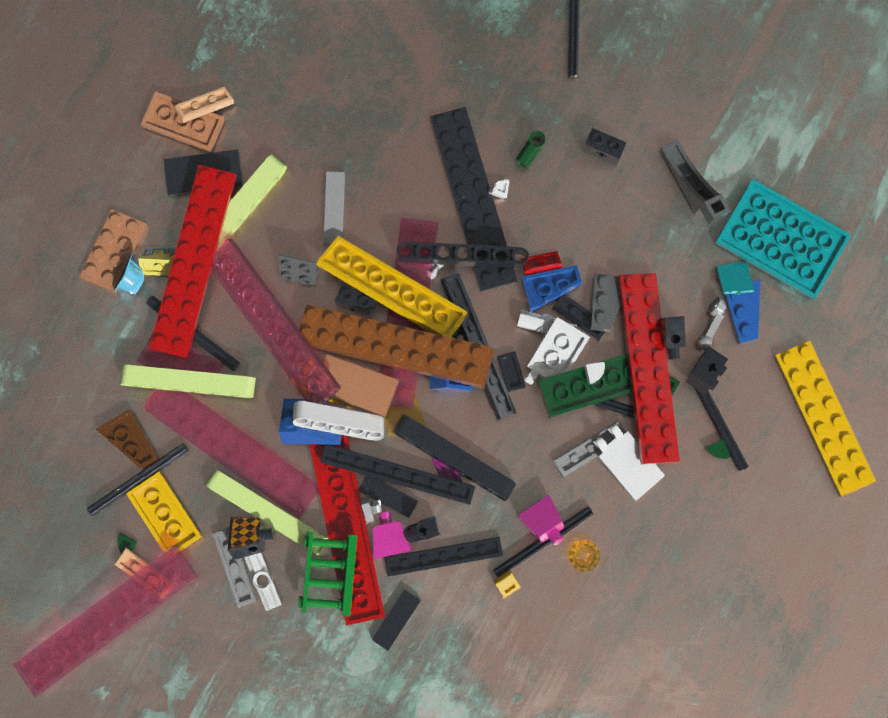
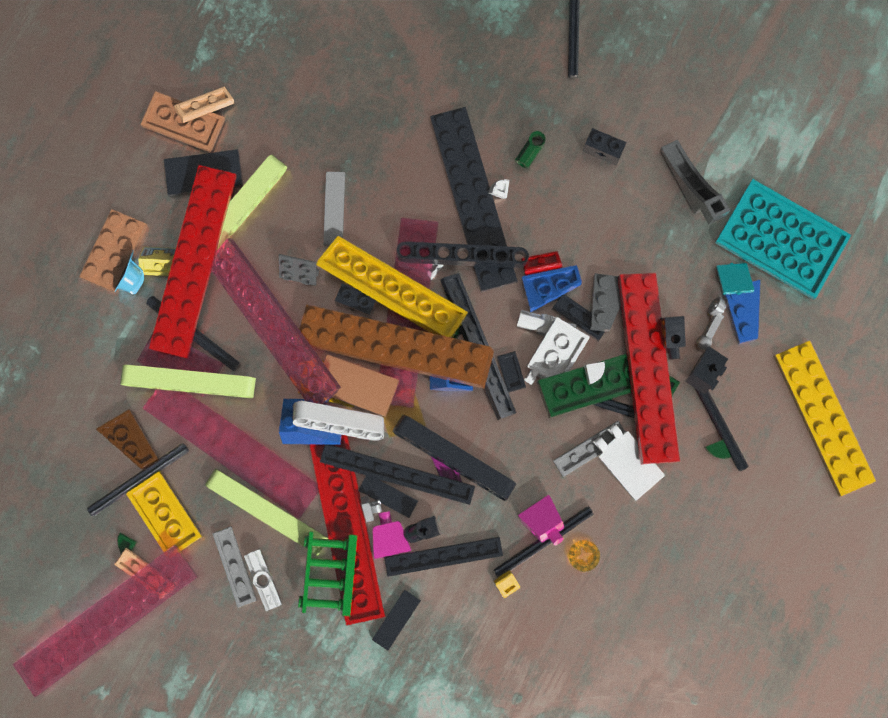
(248, 536): black torso -> none

